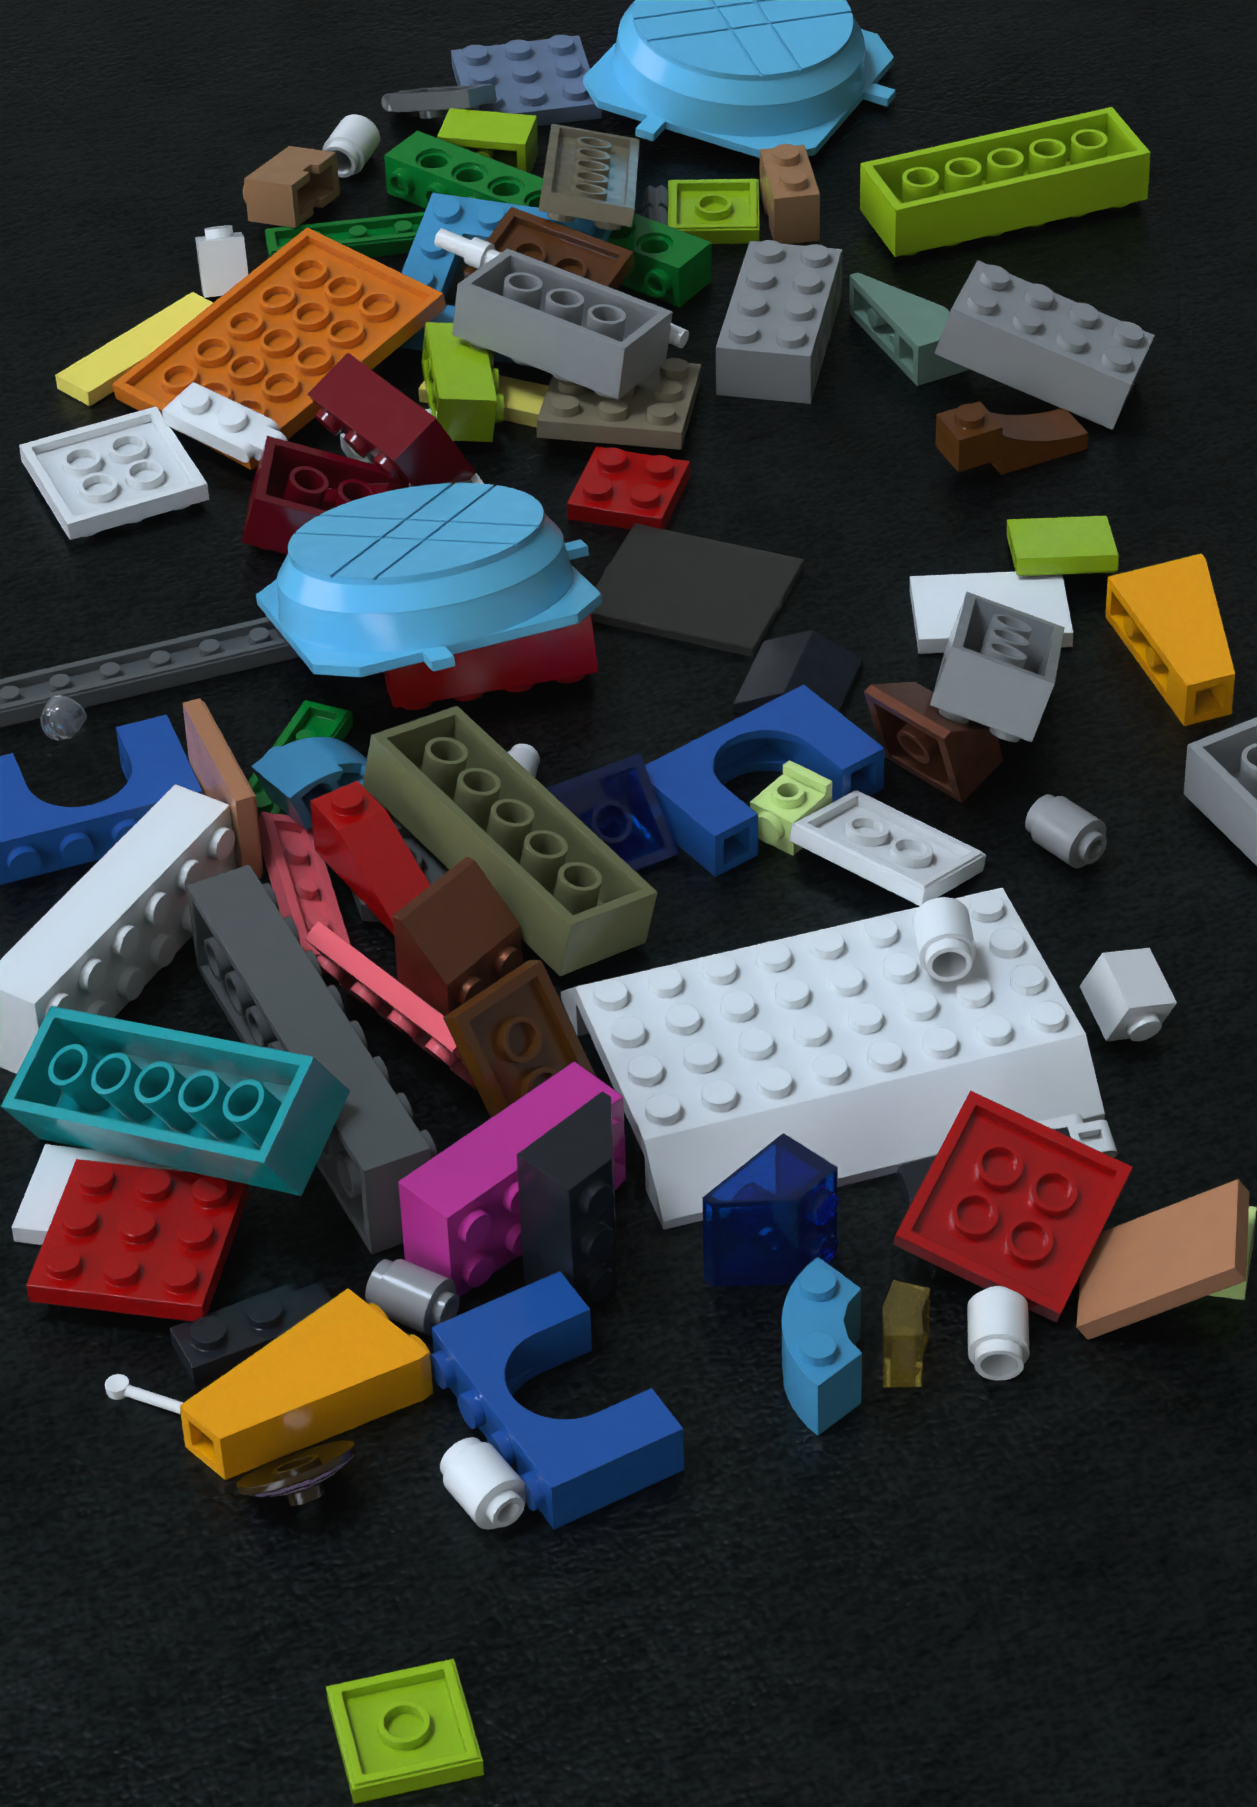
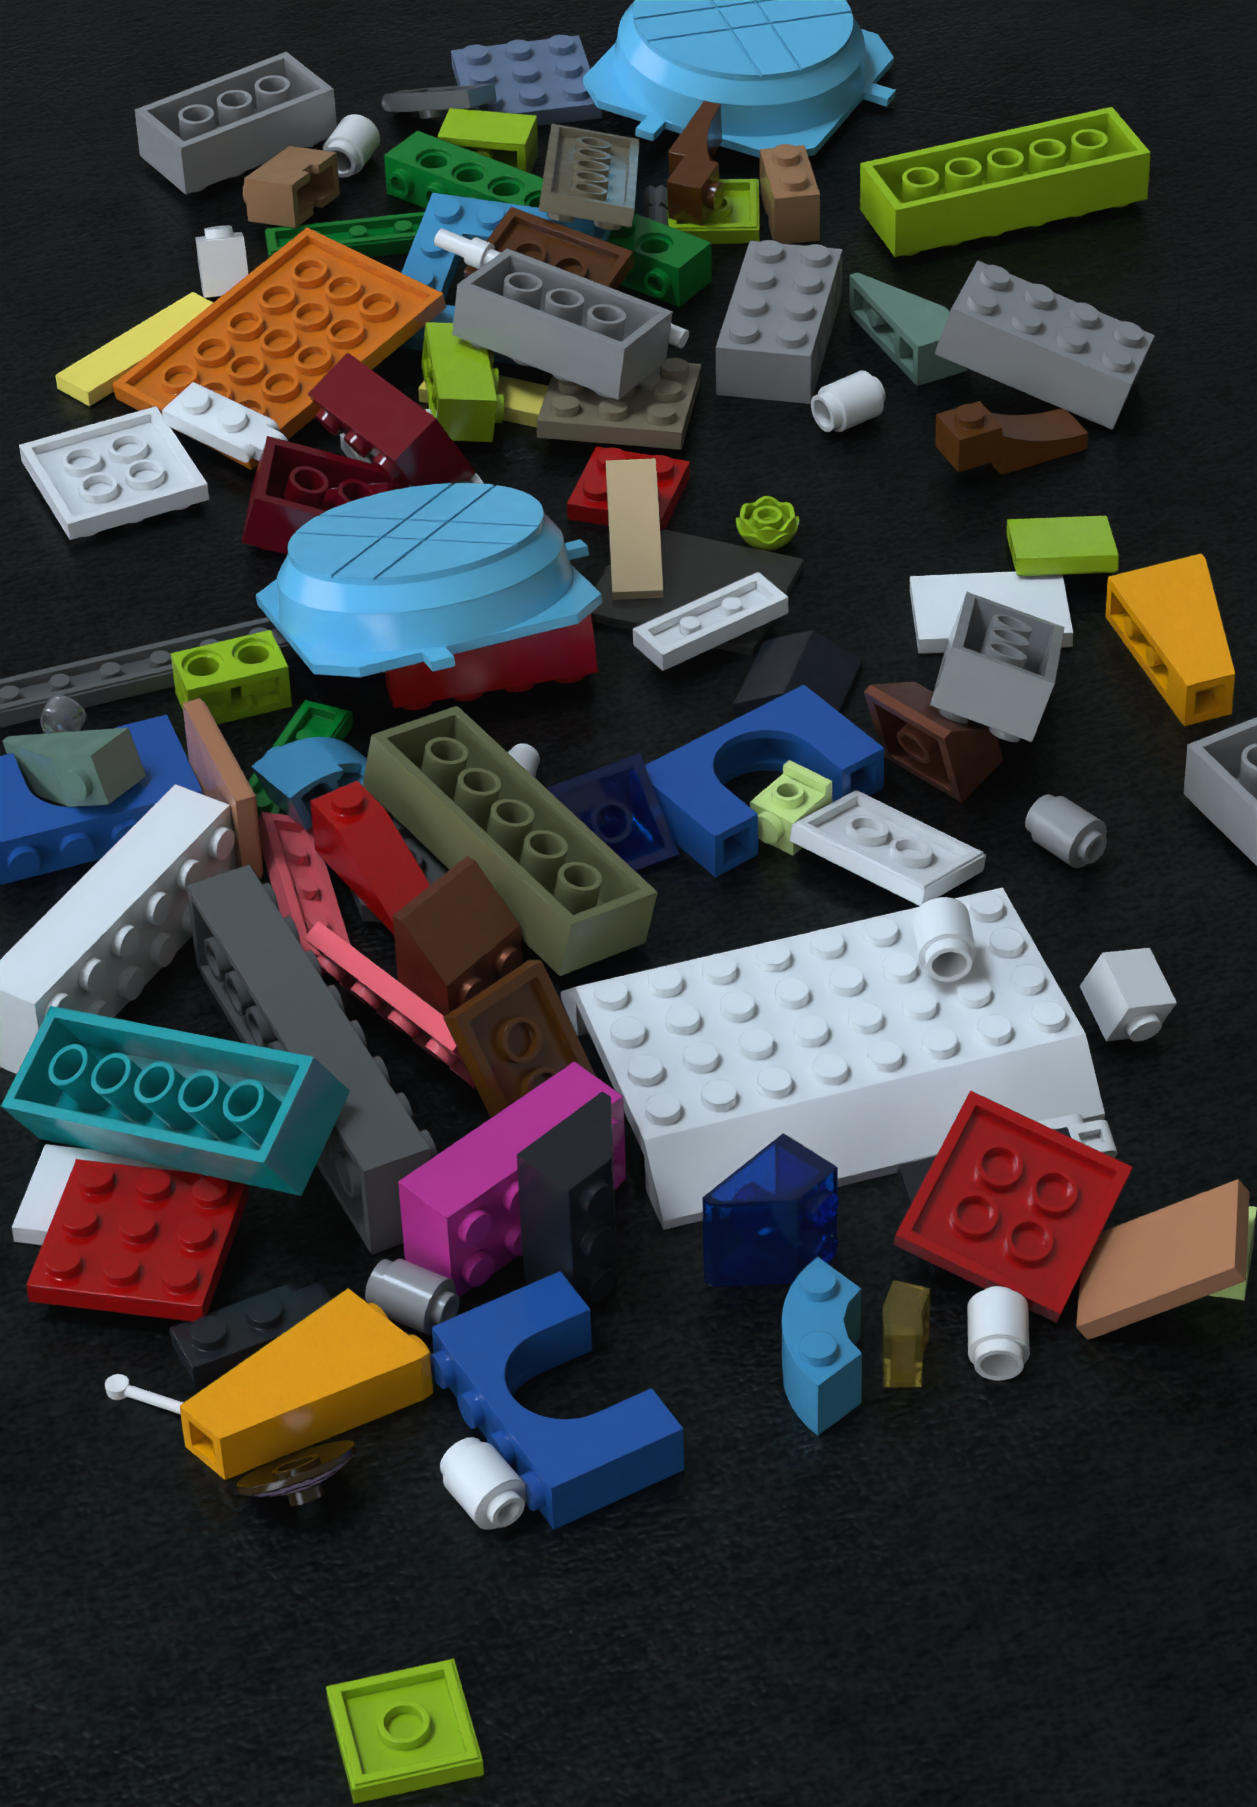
(78, 765): none -> sand green slope
(234, 677): none -> lime brick
(235, 122): none -> light grey brick
(634, 529): none -> tan slope
(694, 177): none -> slope
(710, 621): none -> white plate
(767, 523): none -> lime plate
(848, 402): none -> white brick

